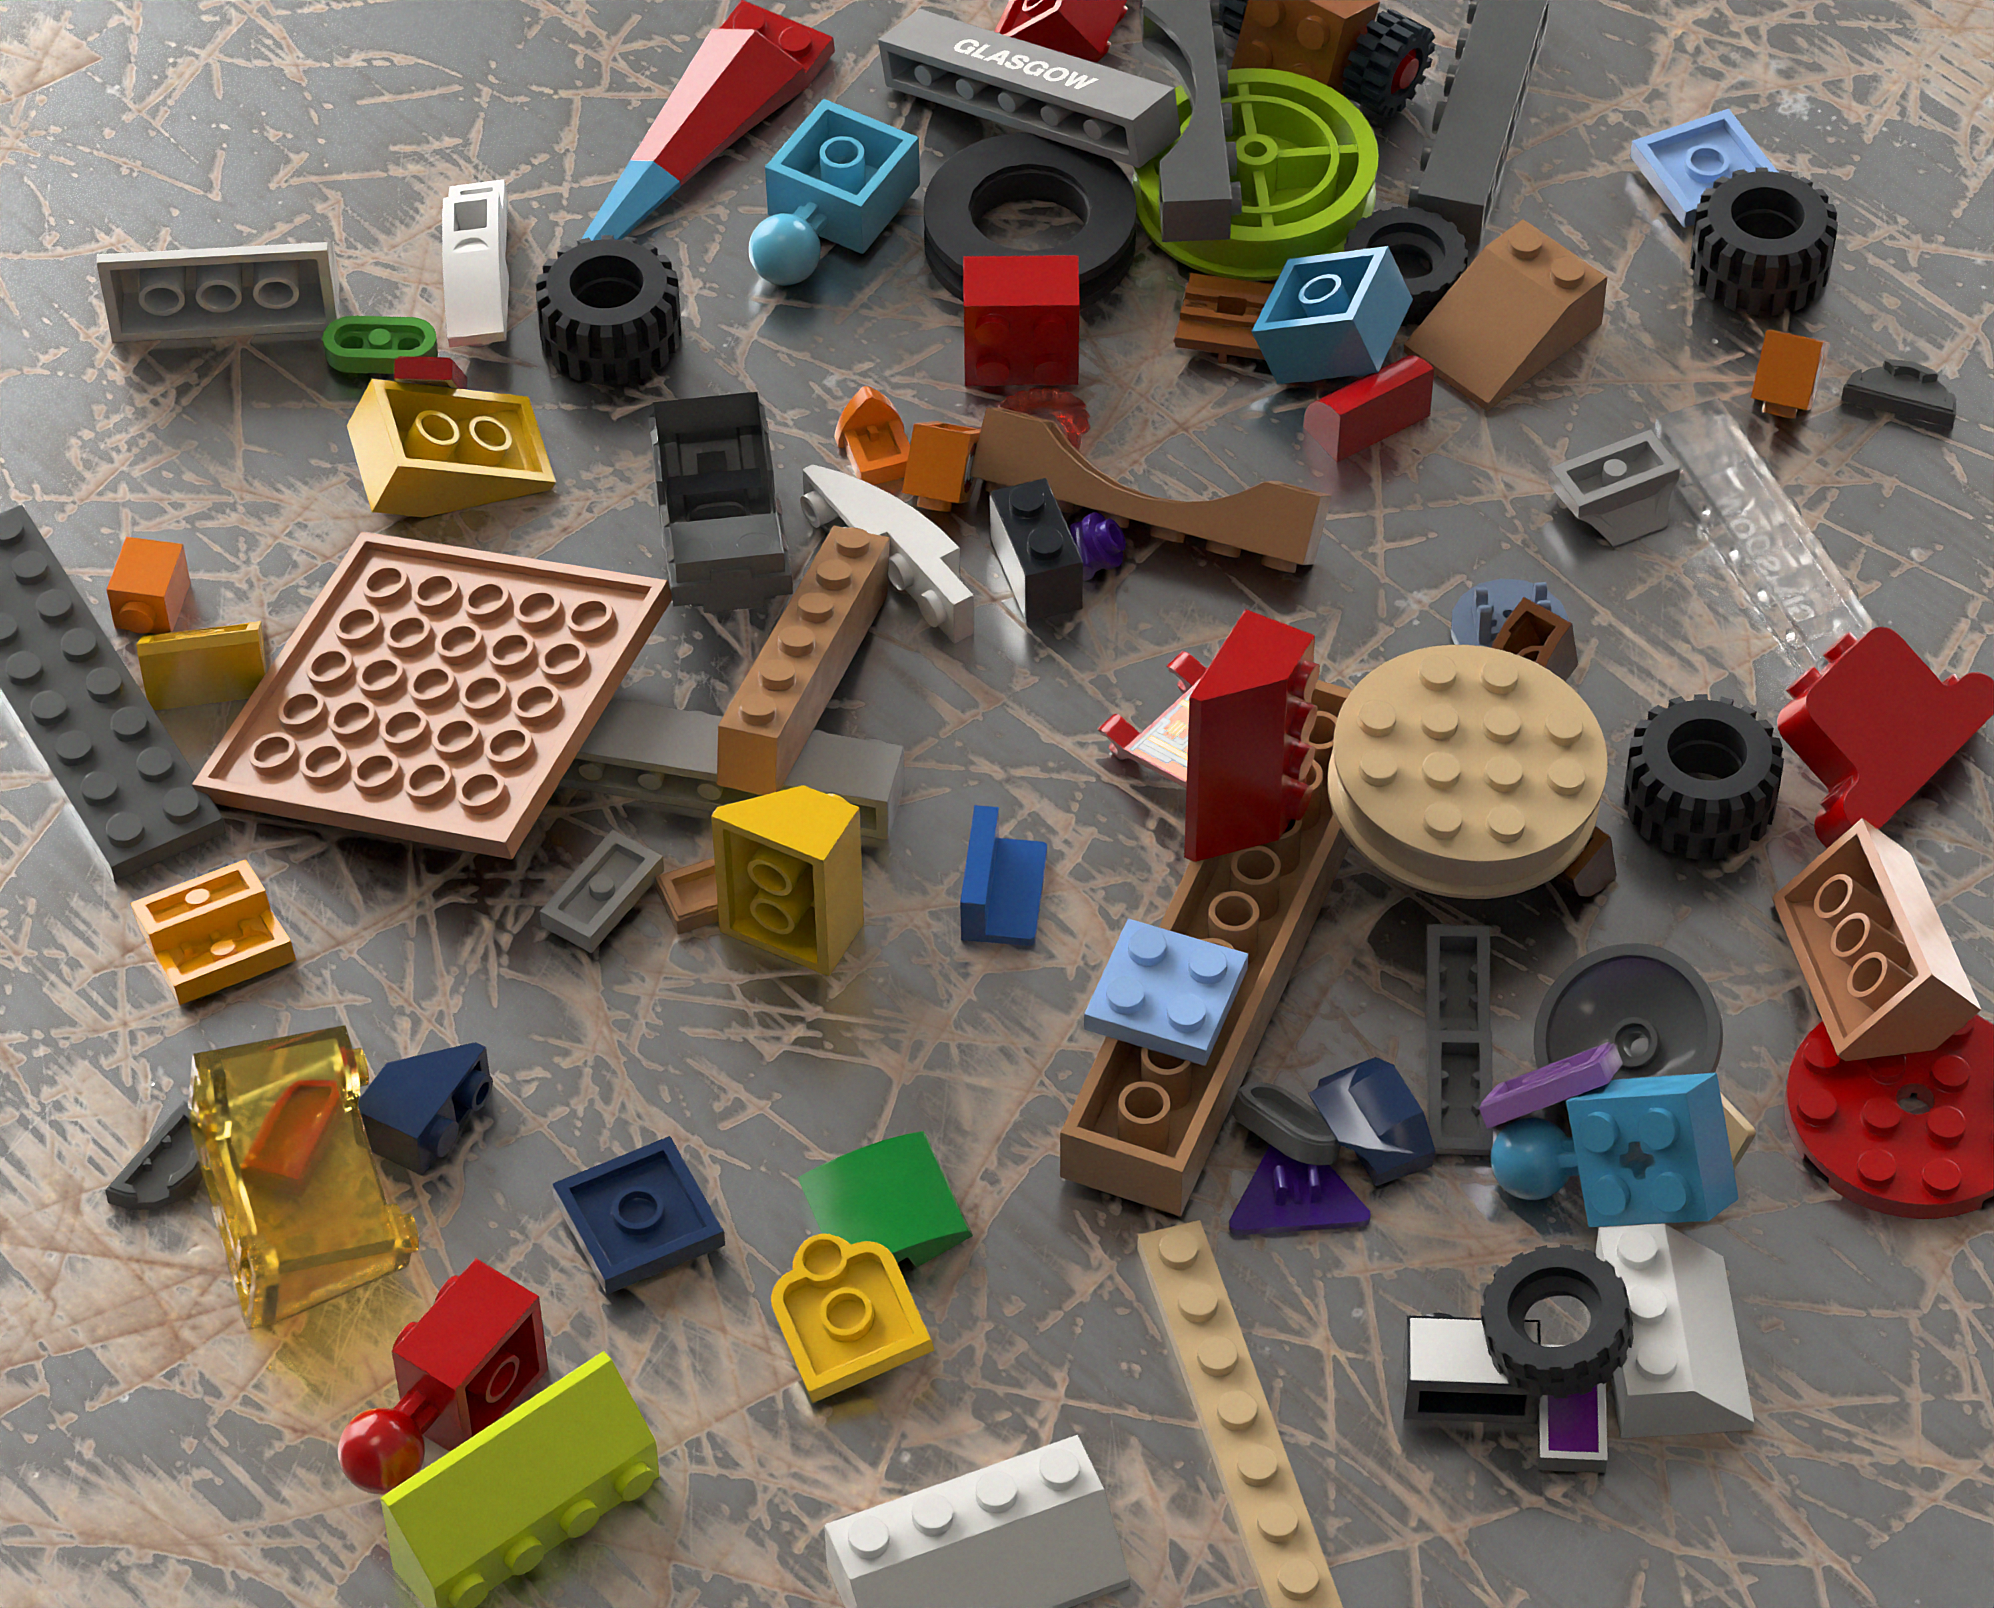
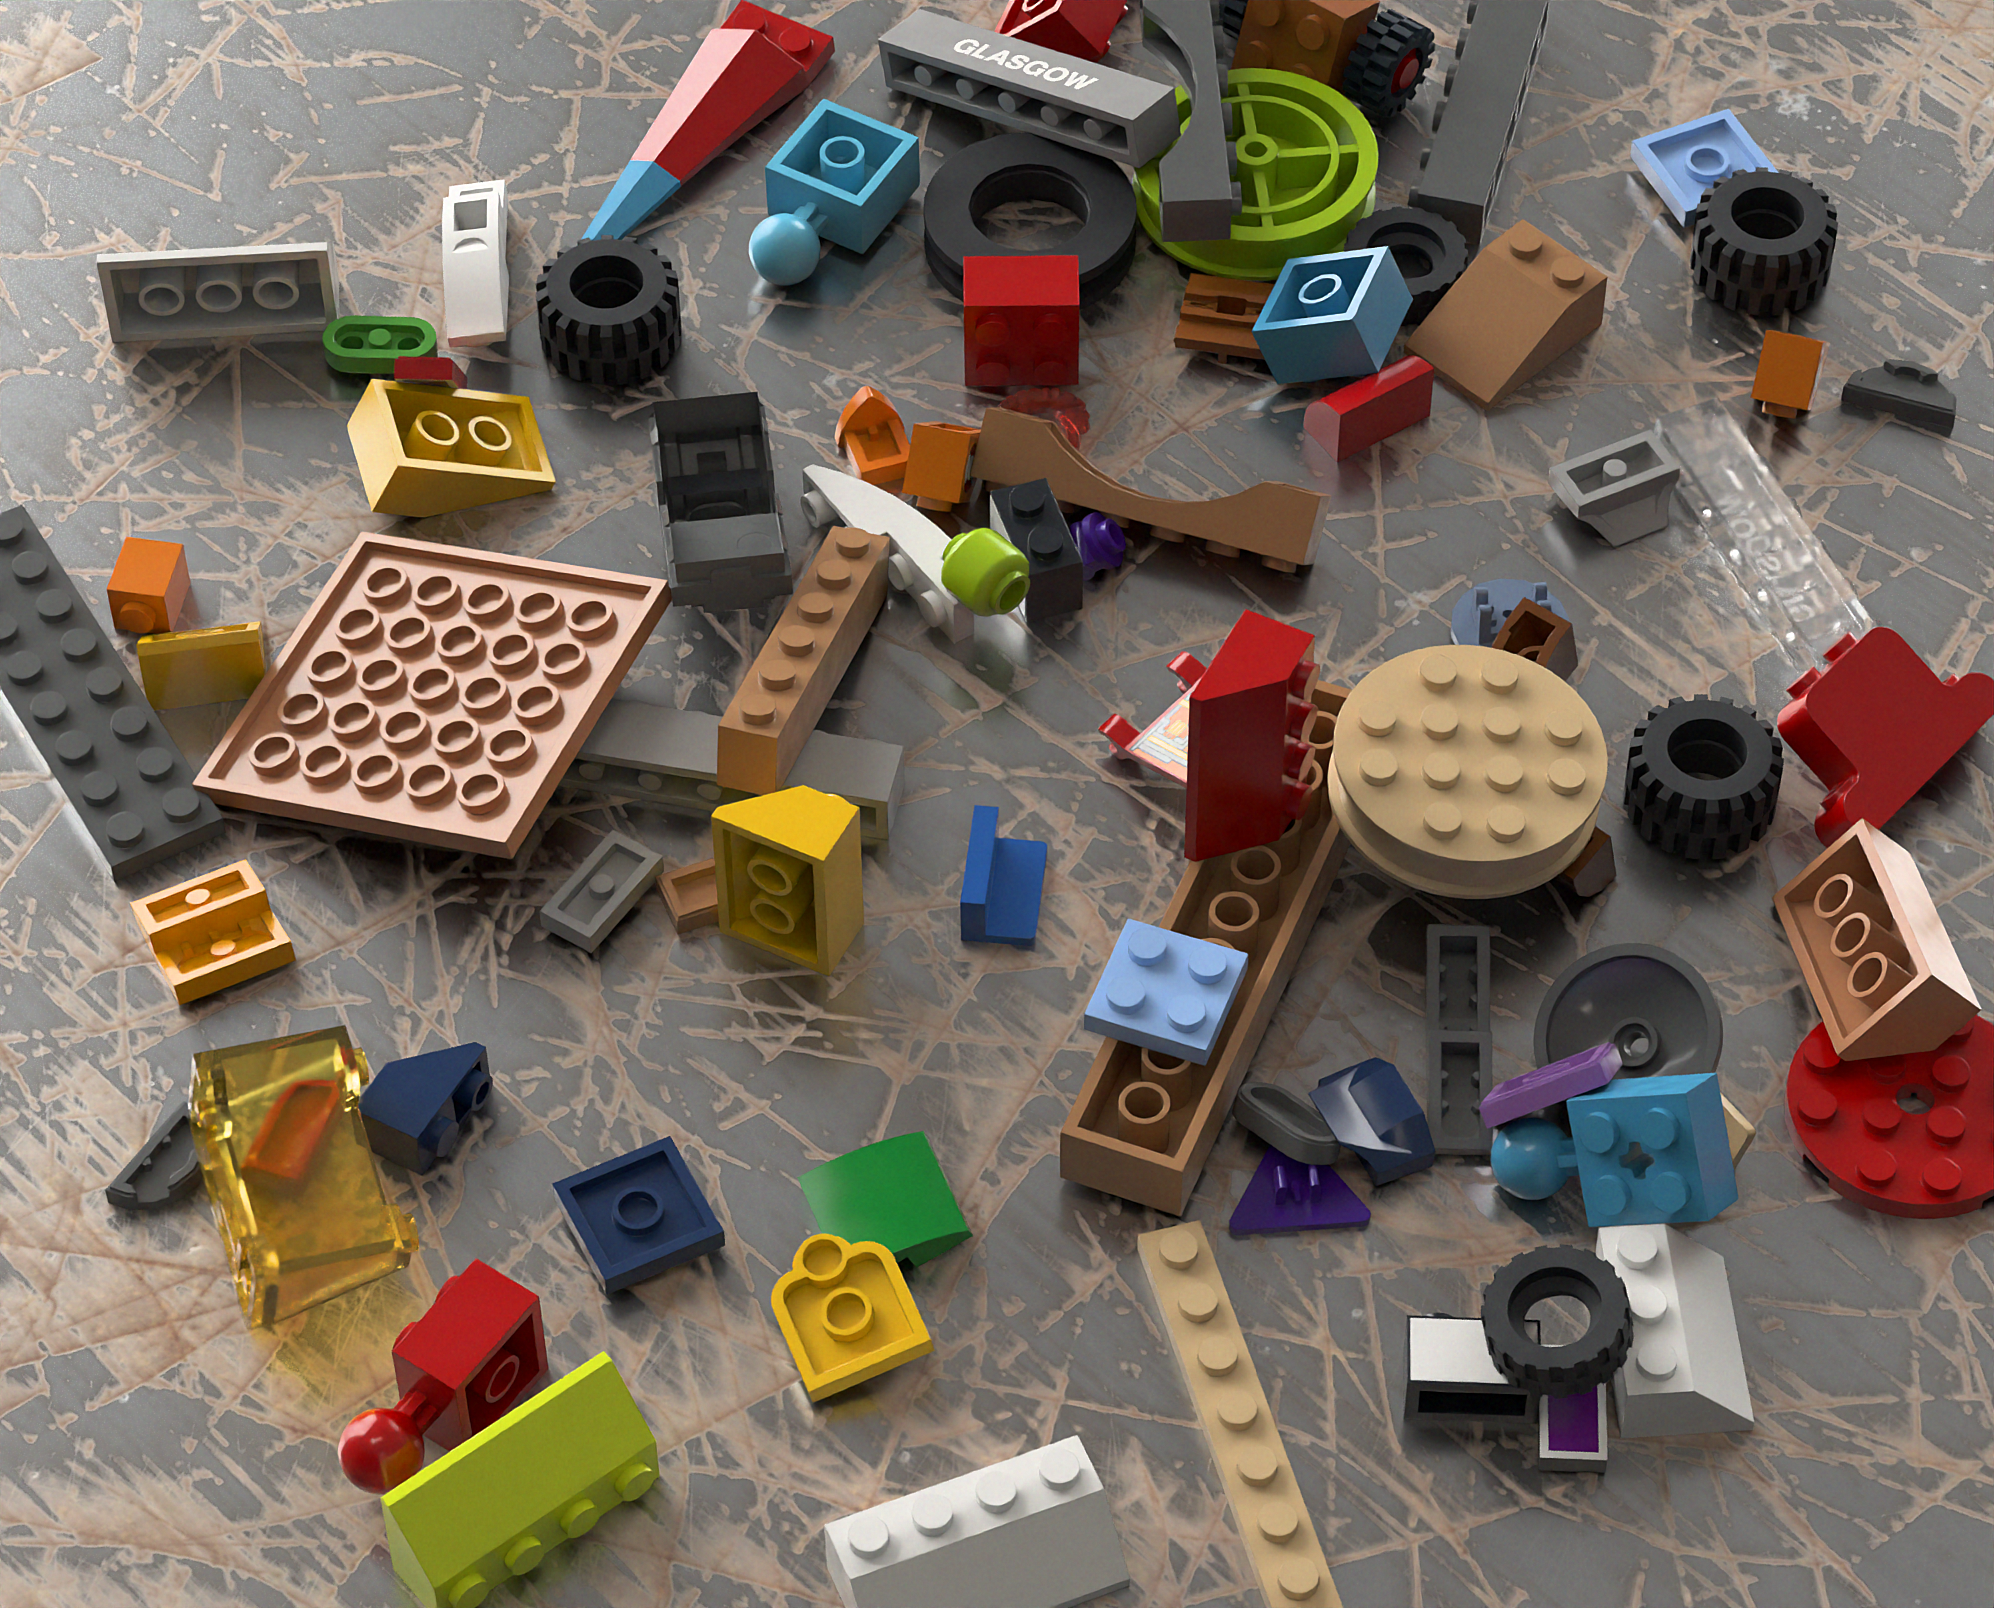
(985, 572): none -> lime head

